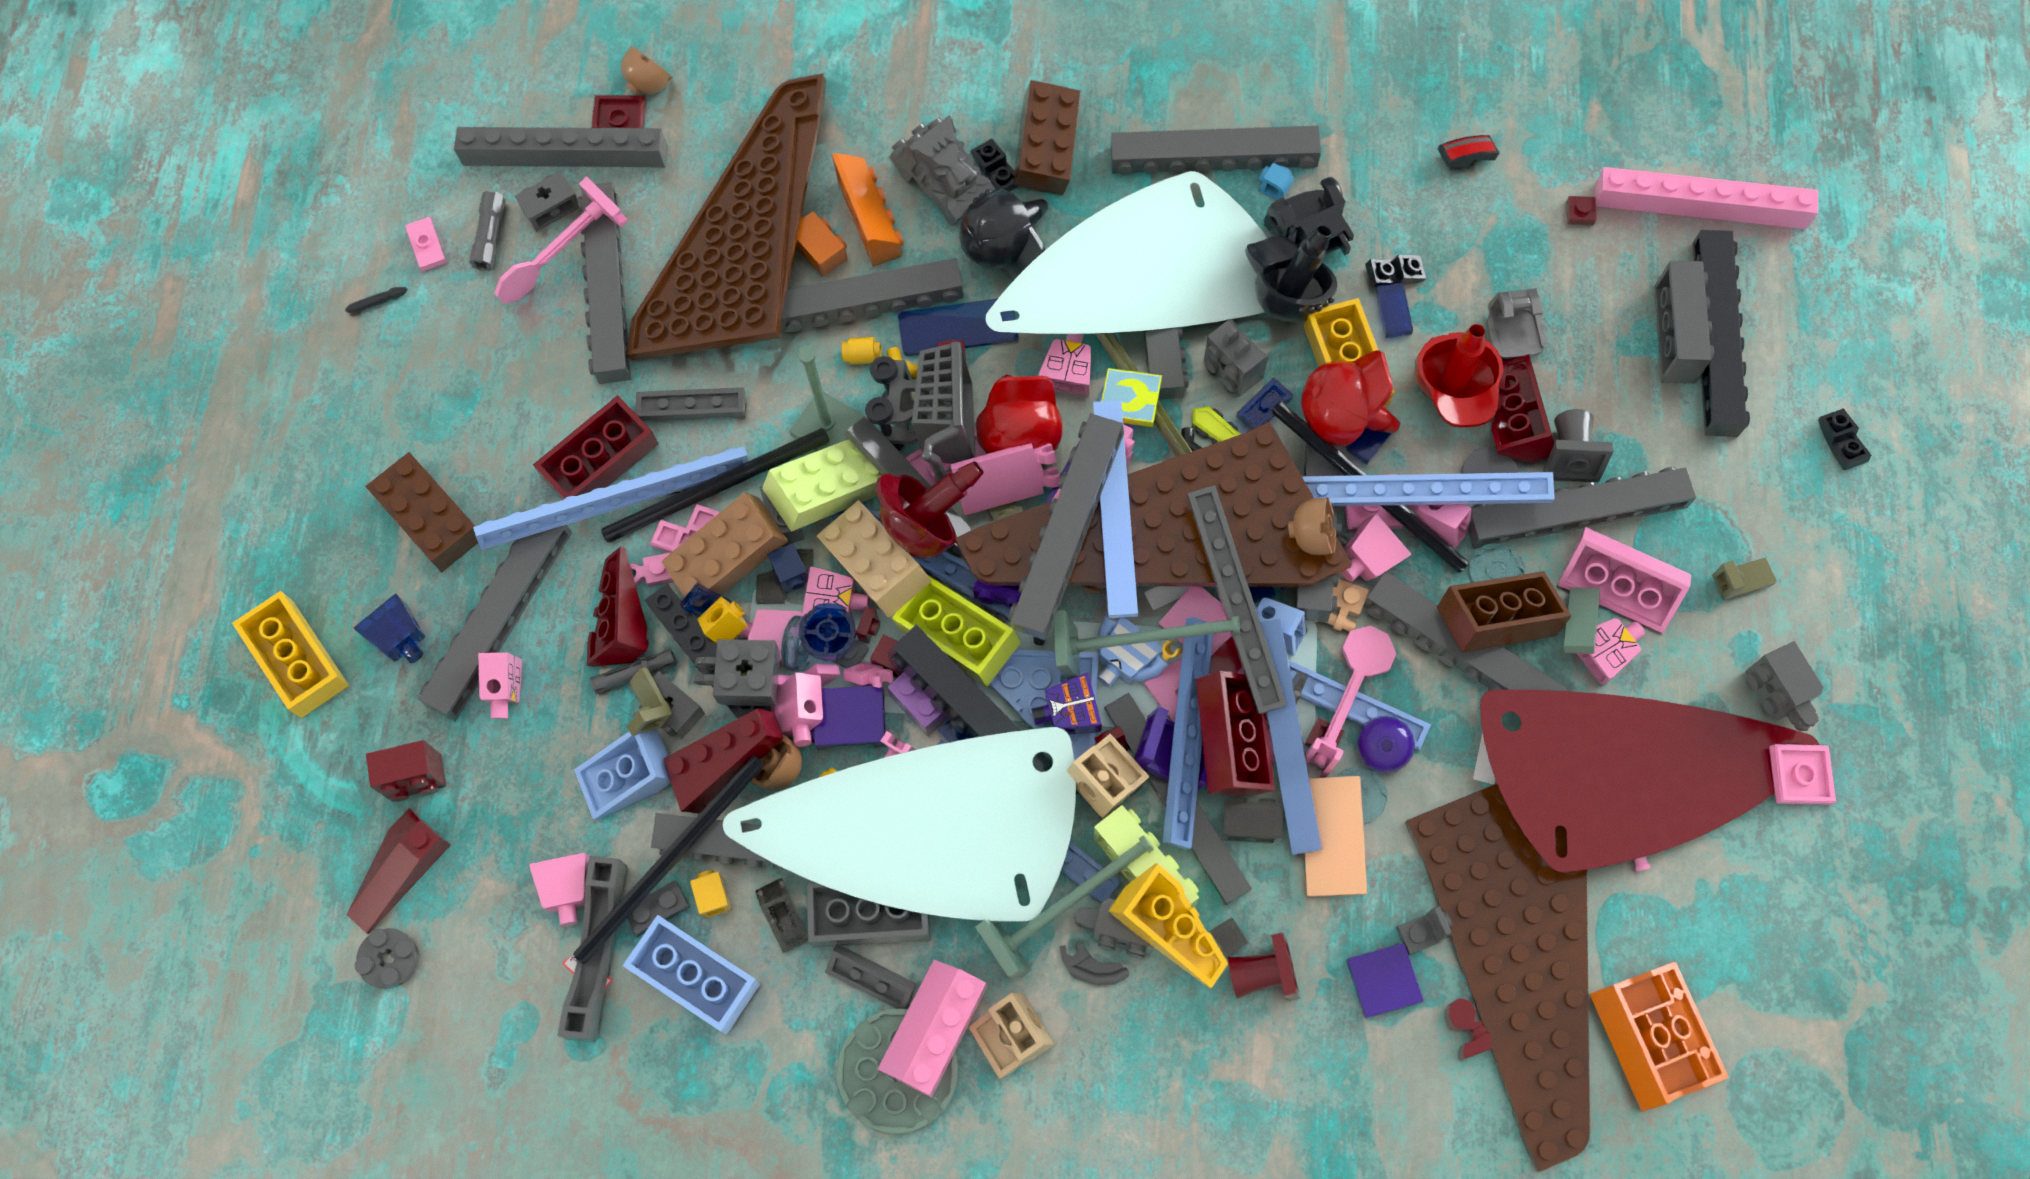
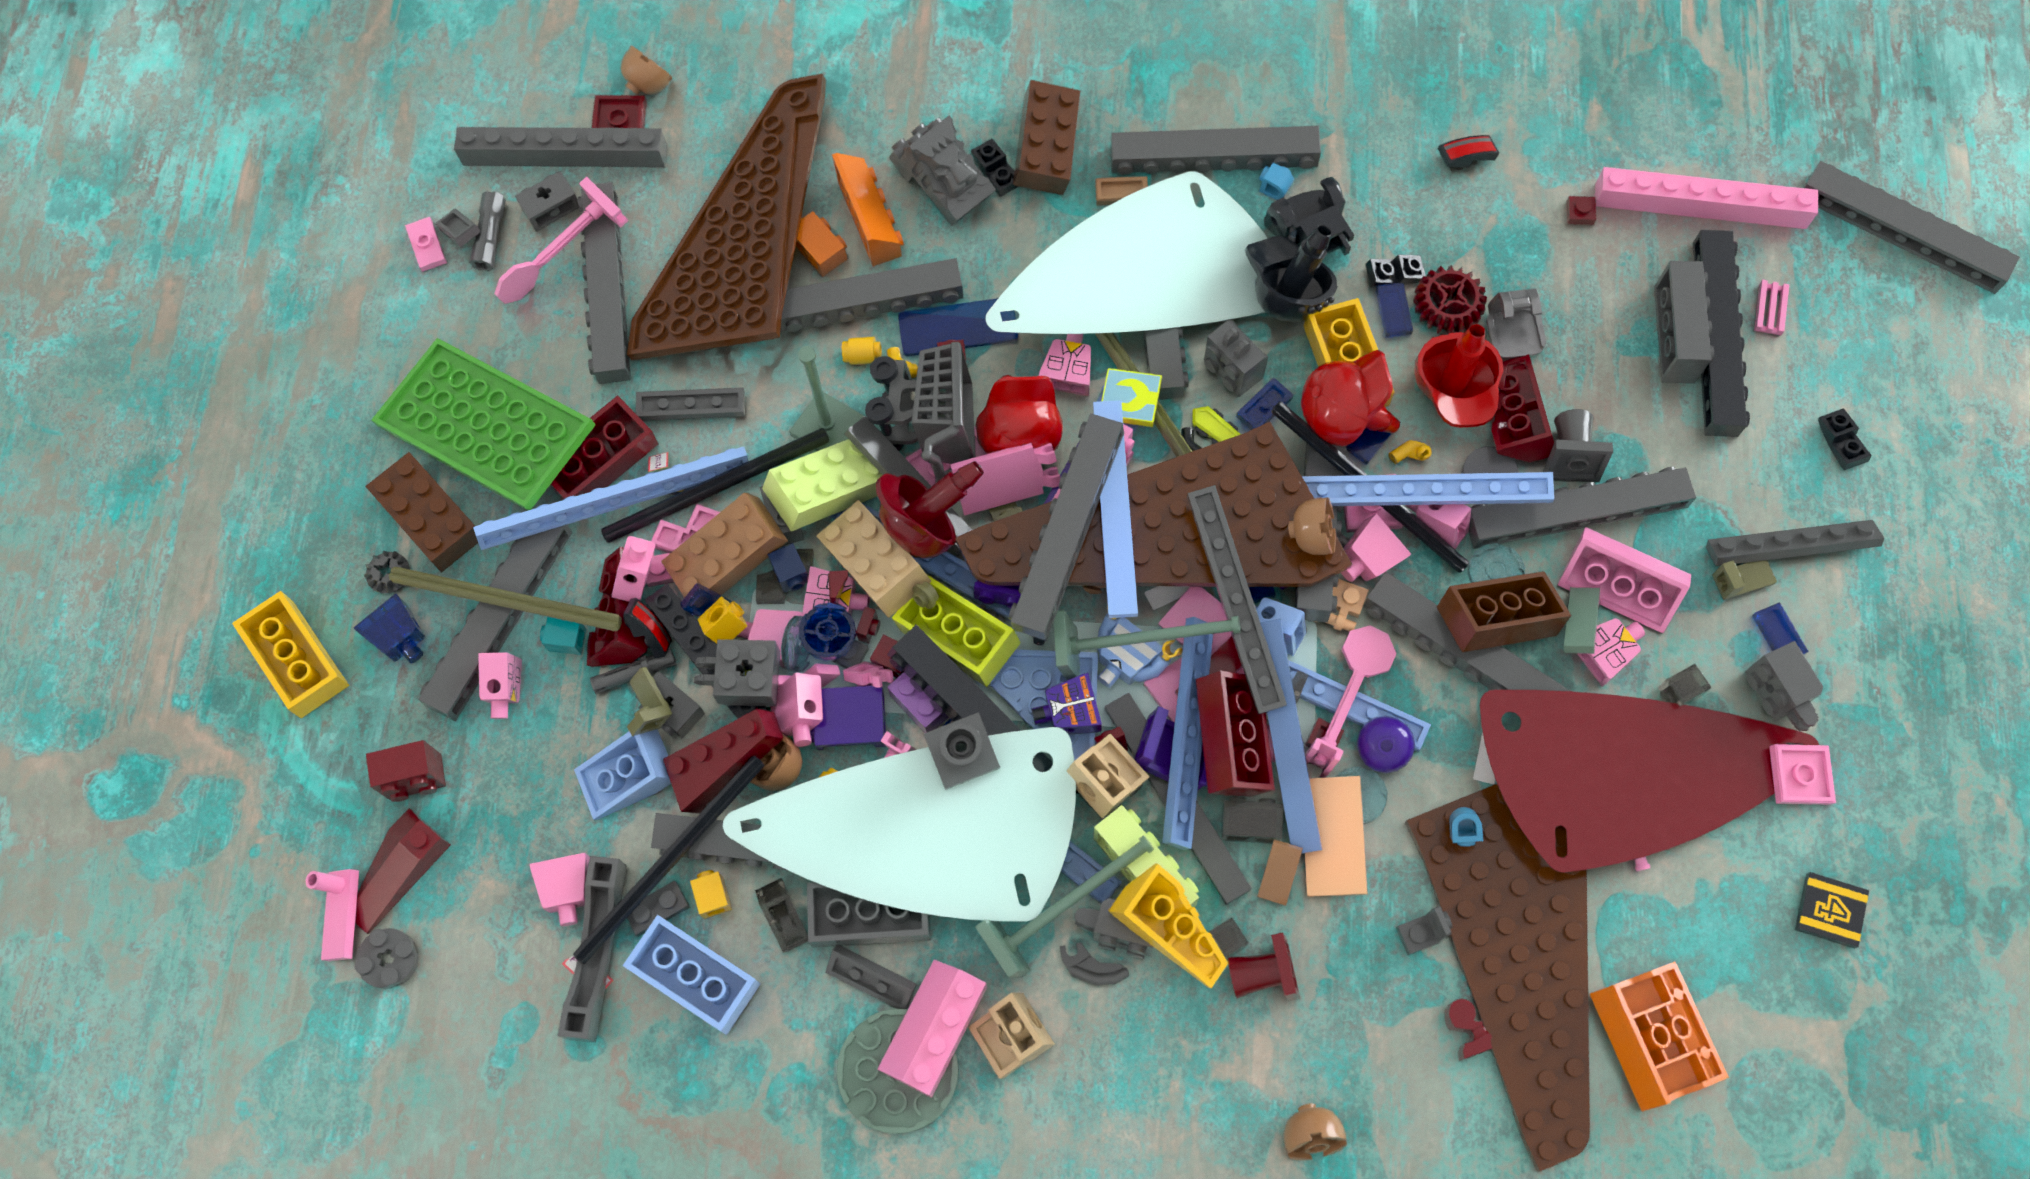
(339, 911): none -> bright pink piece
(375, 577): none -> dark grey gear
(392, 293): black piece -> none
(457, 227): none -> dark grey tile
(483, 423): none -> bright green plate
(506, 598): none -> olive axle
(563, 636): none -> teal brick
(635, 561): none -> bright pink torso
(645, 623): none -> slope
(658, 462): none -> white sticker
(836, 584): none -> dark red slope
(925, 595): none -> olive plate
(964, 766): none -> dark grey plant
(1000, 233): black piece -> none
(1114, 189): none -> medium nougat tile
(1280, 872): none -> medium nougat tile
(1313, 1131): none -> medium nougat cylinder
(1384, 980): dark purple tile -> none
(1410, 449): none -> yellow arm
(1442, 287): none -> dark red gear
(1465, 827): none -> dark azure plate
(1684, 686): none -> clear smoke brick
(1764, 286): none -> bright pink tile
(1778, 628): none -> clear blue tile
(1795, 542): none -> dark grey plate
(1832, 910): none -> black tile
(1911, 228): none -> dark grey brick

